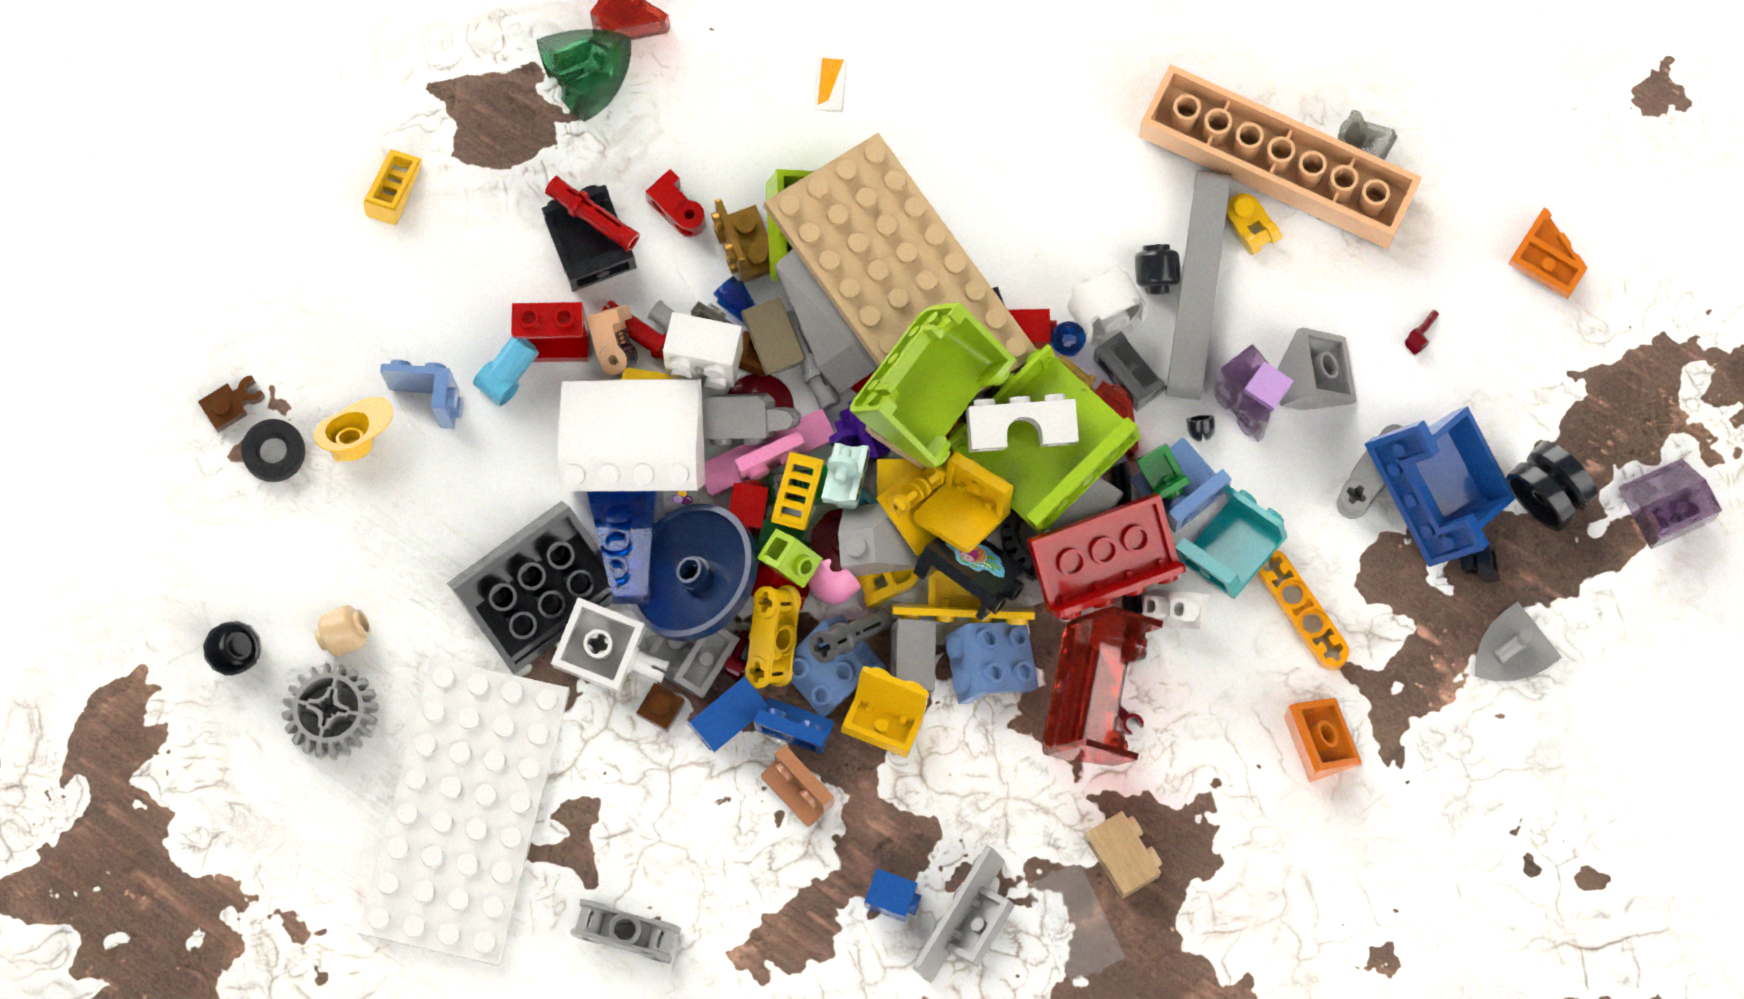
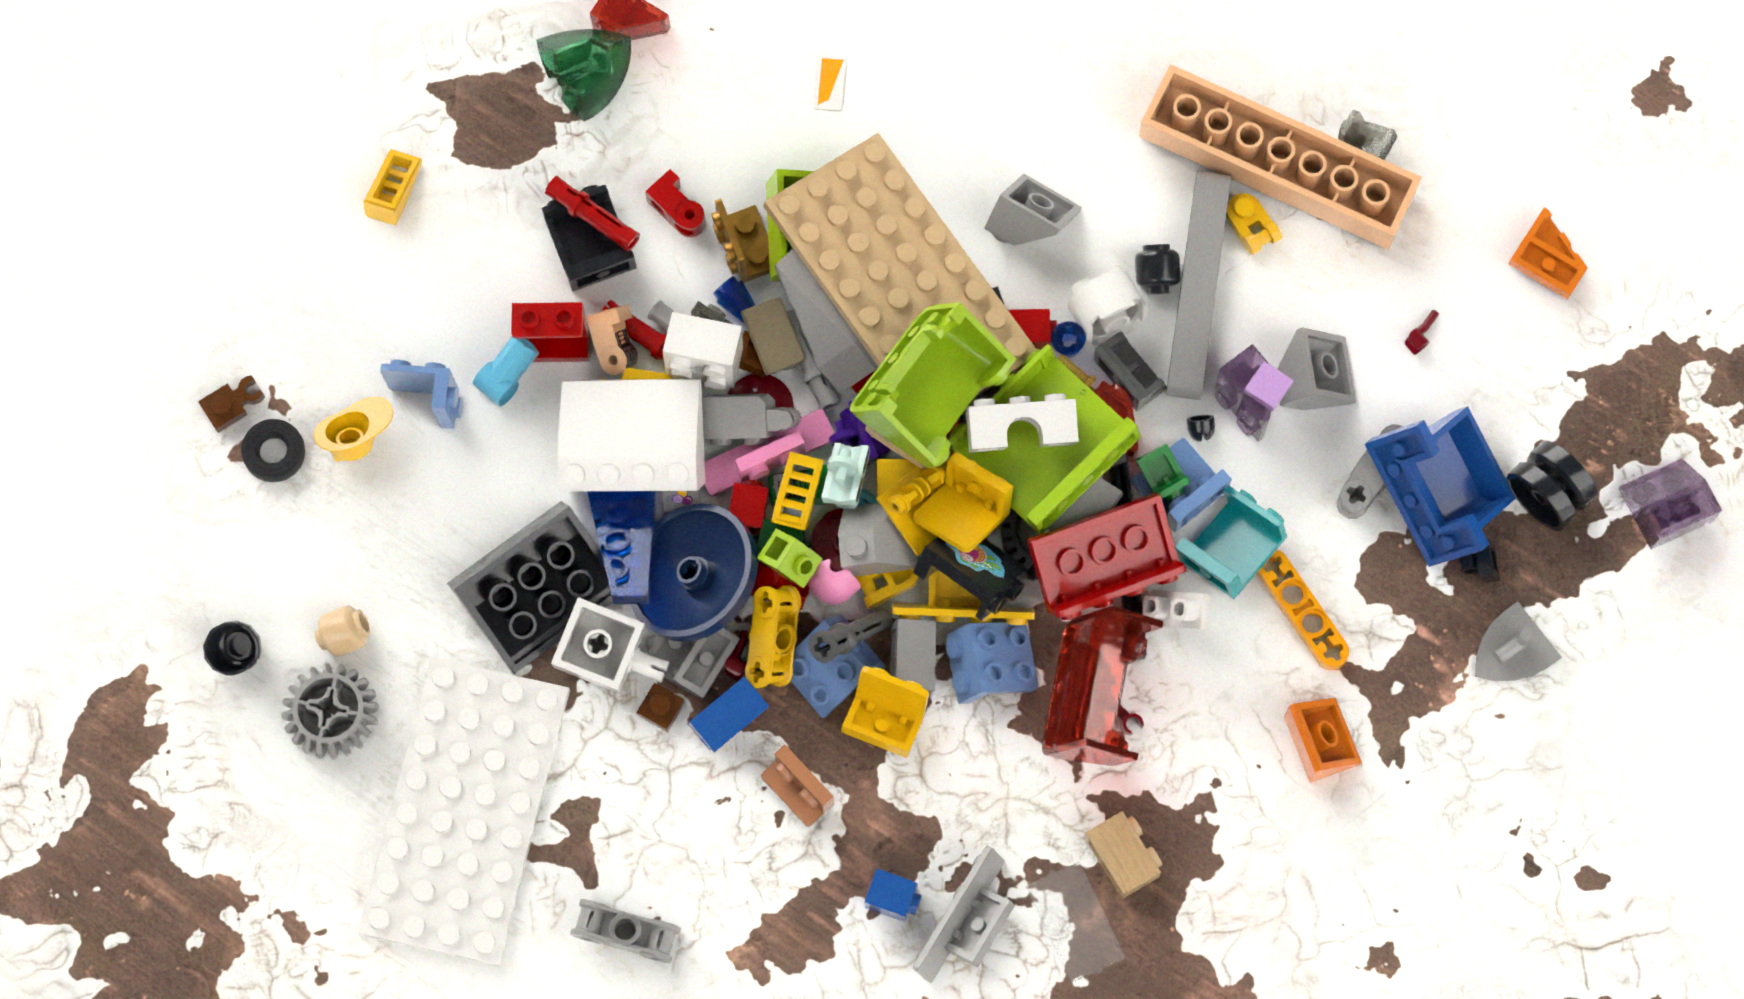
(794, 725): blue bracket -> none
(1029, 212): none -> light grey slope

